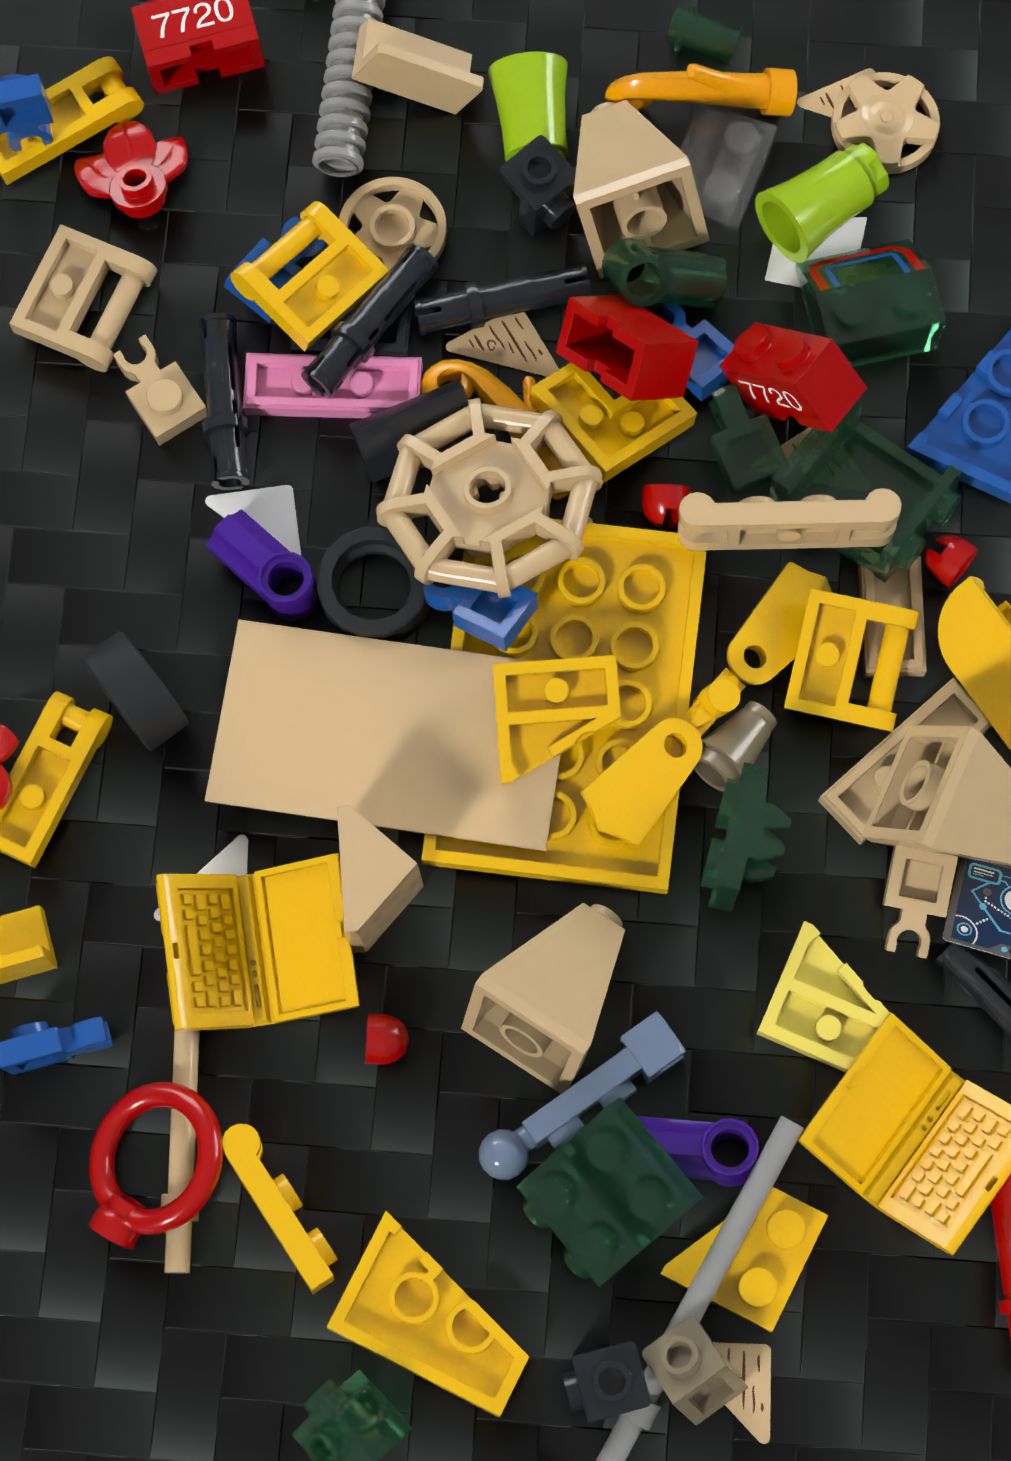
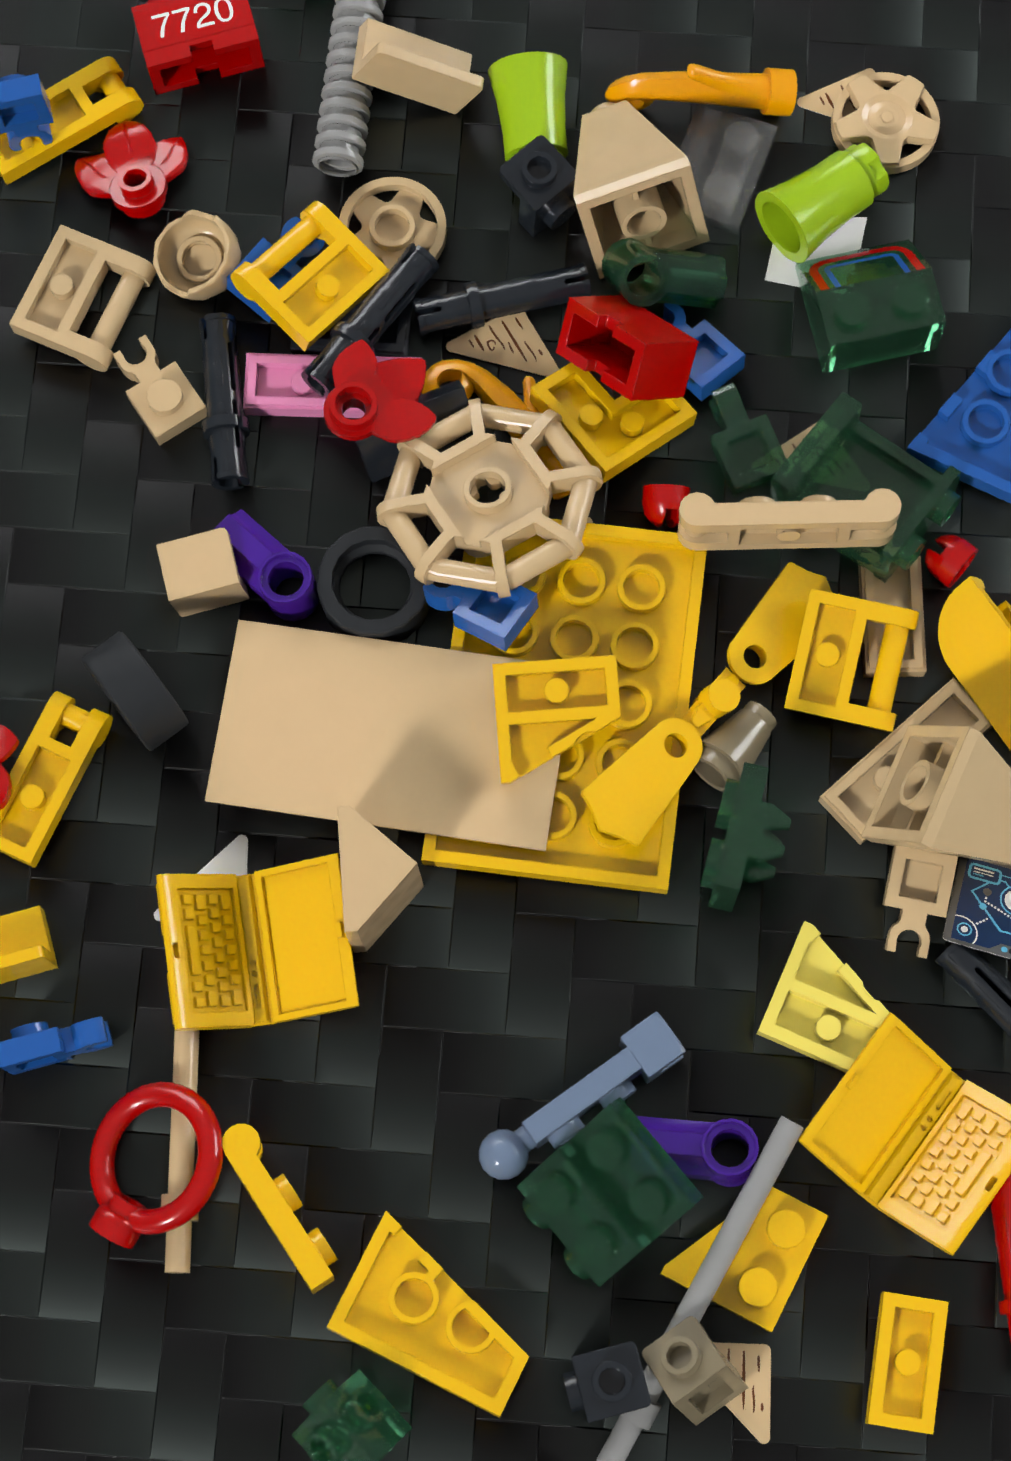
(196, 255): none -> tan hair
(201, 572): none -> tan panel
(269, 507): white sticker -> none
(383, 391): none -> red plate
(385, 1039): red hinge -> none
(548, 995): tan slope -> none
(703, 34): clear green pin -> none
(793, 376): red brick -> none
(906, 1362): none -> yellow plate

